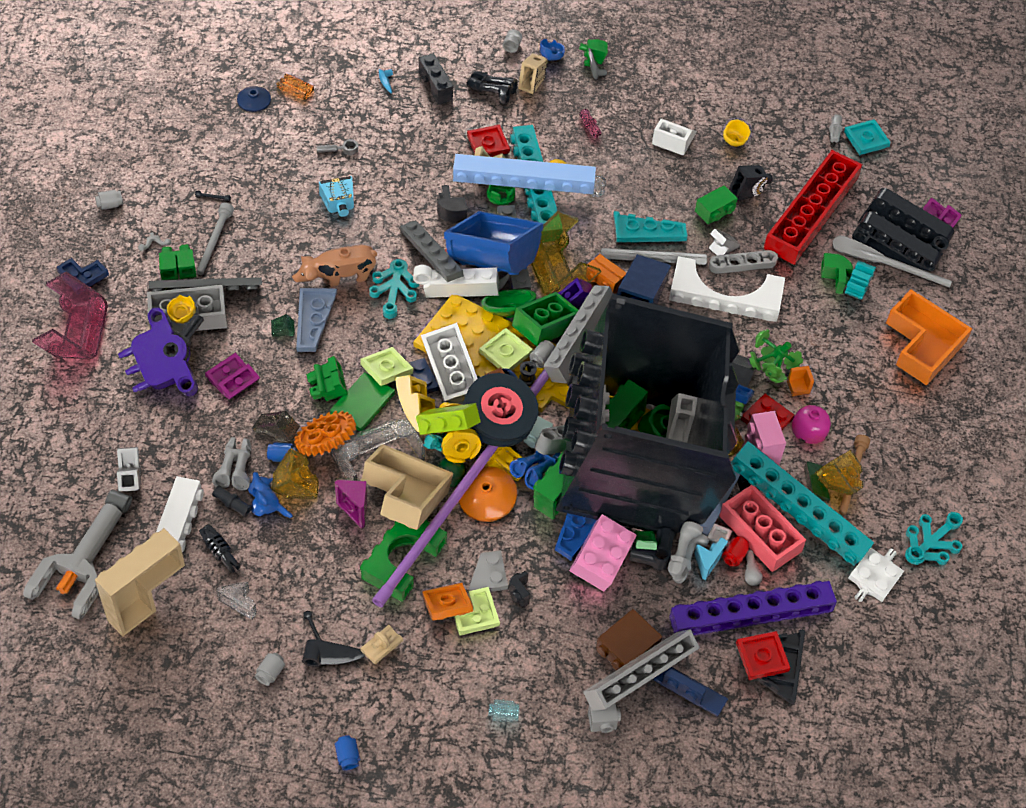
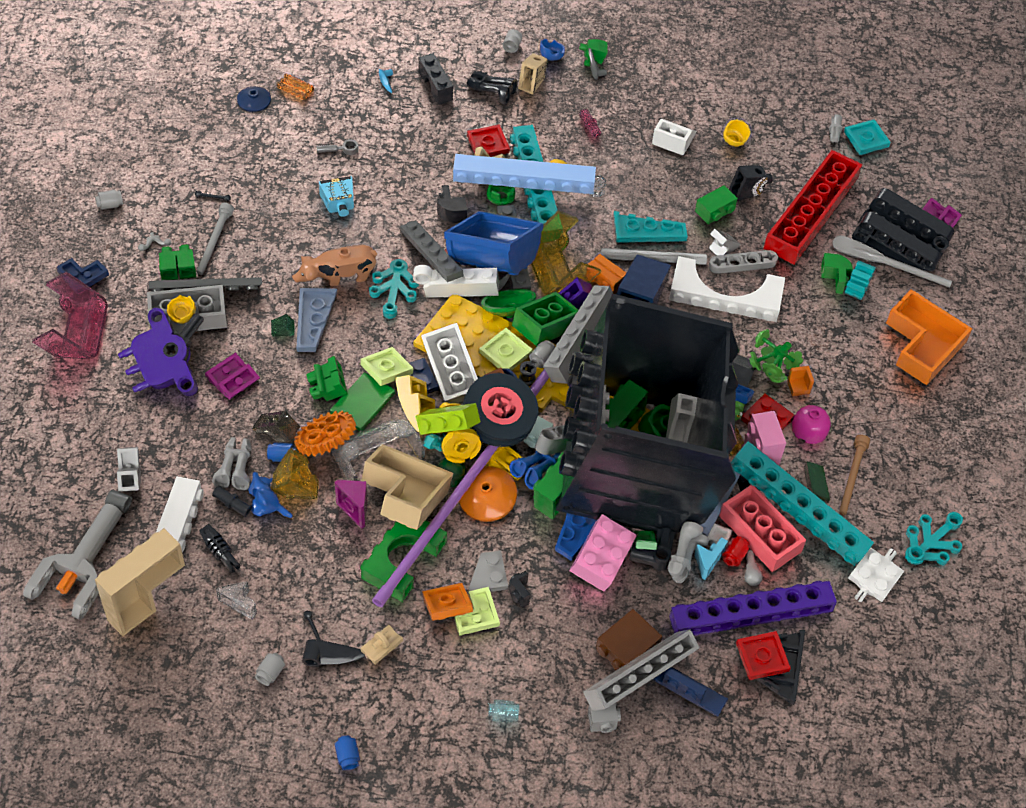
(842, 474): clear yellow slope -> none

